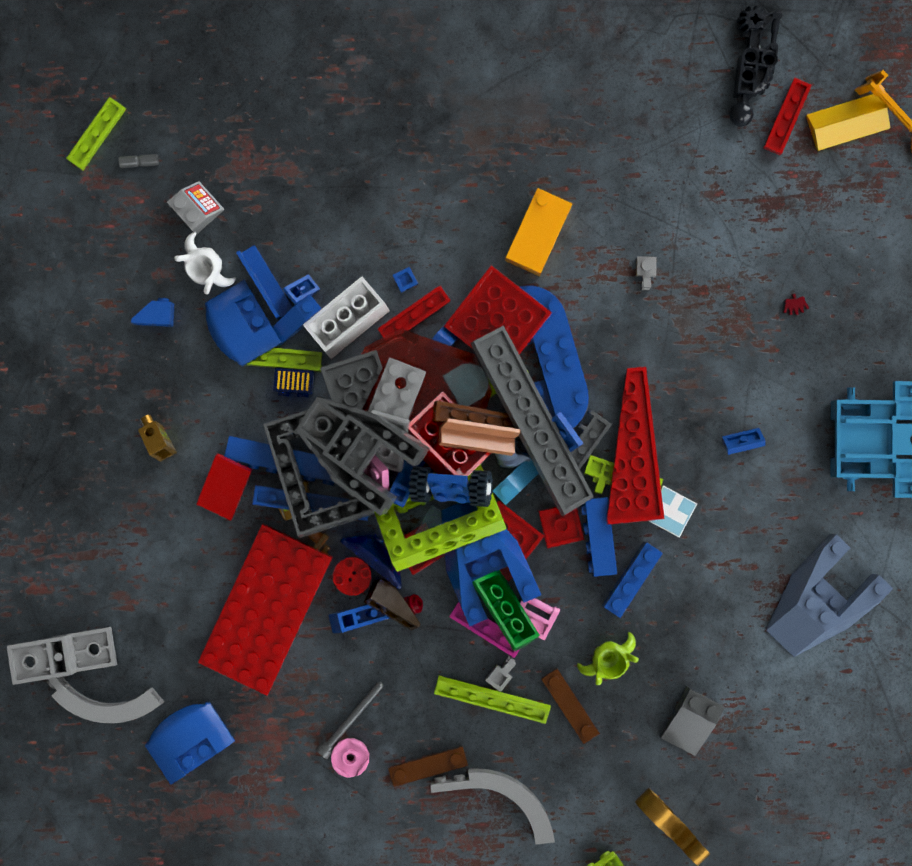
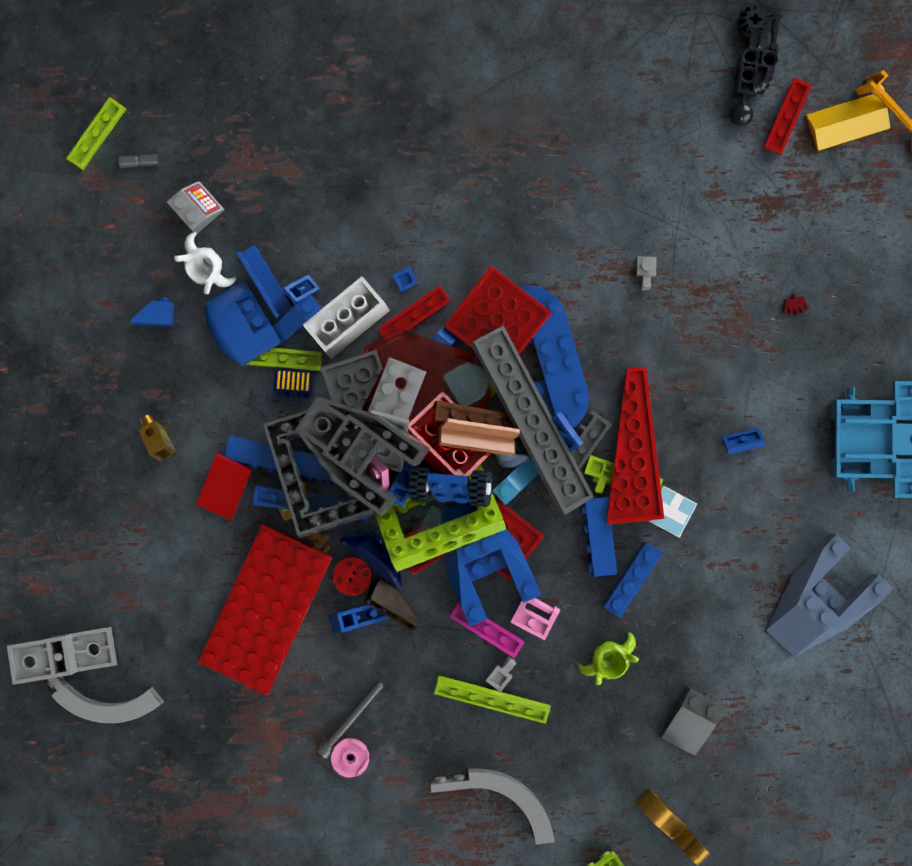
(188, 740): blue slope -> none
(415, 603): dark red plate -> none
(428, 766): reddish brown plate -> none
(506, 610): green slope -> none
(538, 232): light orange brick -> none
(560, 529): red tile -> none
(570, 705): reddish brown plate -> none

